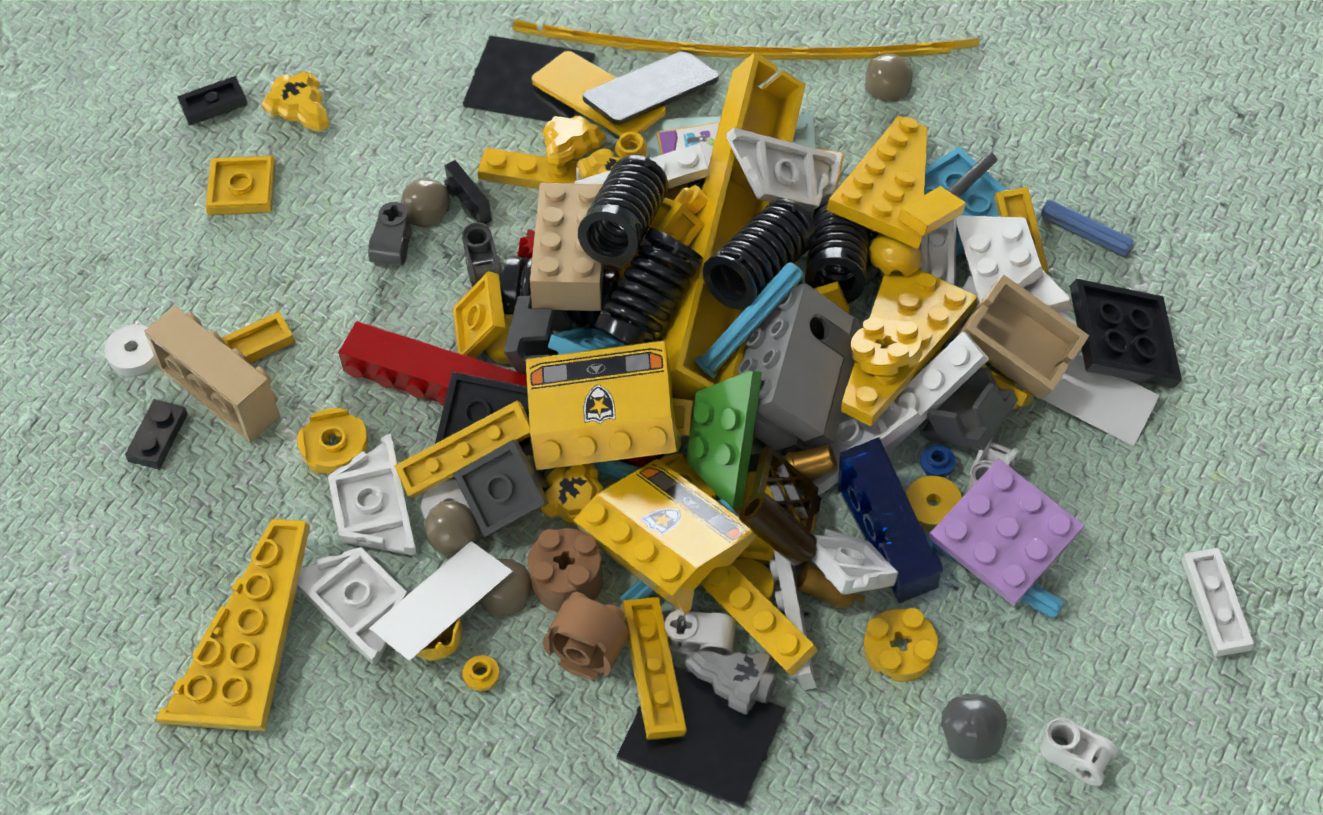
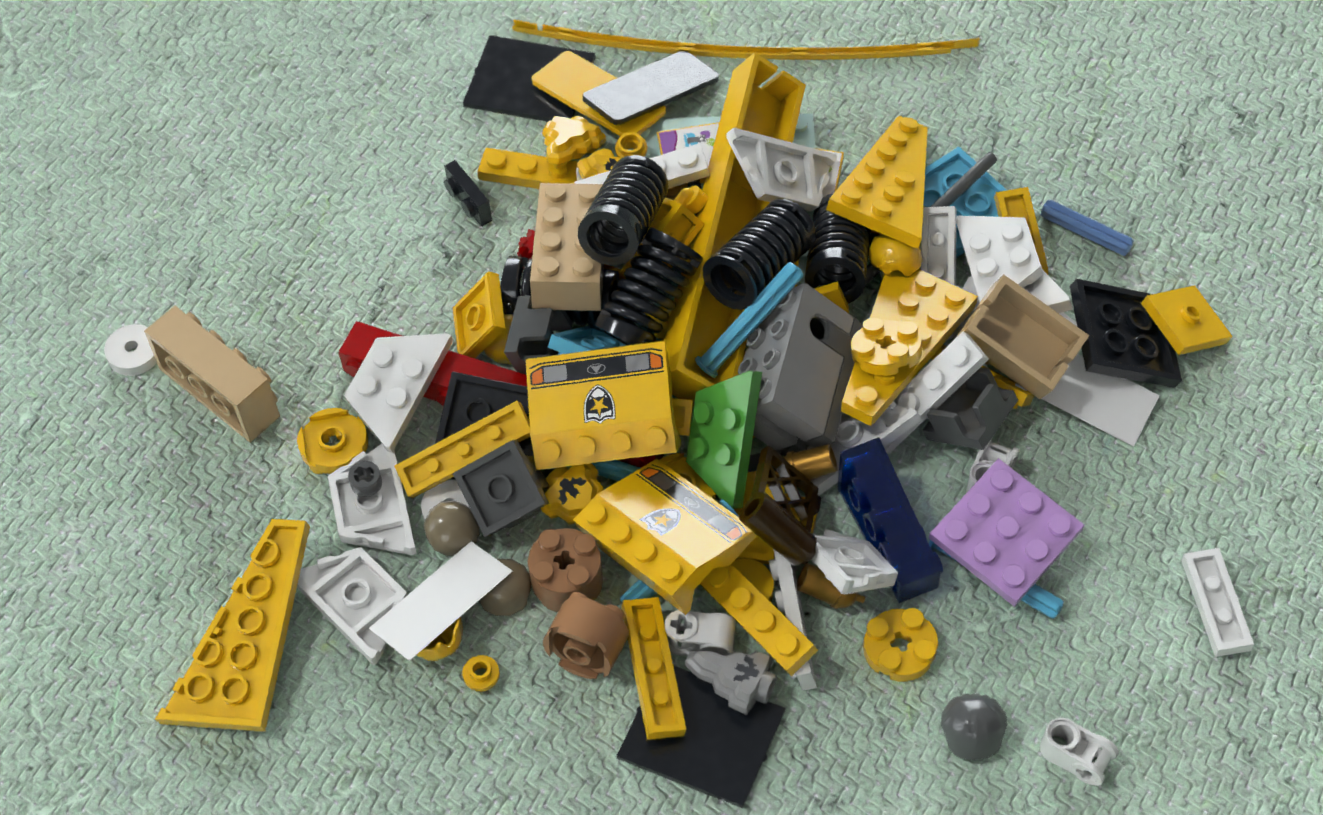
(156, 434): black plate -> none
(212, 100): black plate -> none
(240, 185): yellow tile -> none
(260, 337): yellow tile -> none
(297, 100): yellow rock -> none
(362, 487): none -> dark grey bush
(390, 235): dark grey piece -> none
(395, 381): none -> white wing
(425, 202): dark tan hair -> none
(480, 257): dark grey piece -> none
(888, 77): dark tan hair -> none
(931, 211): yellow tile -> none
(932, 489): yellow piece -> none
(935, 468): blue plate -> none
(1186, 320): none -> yellow plate

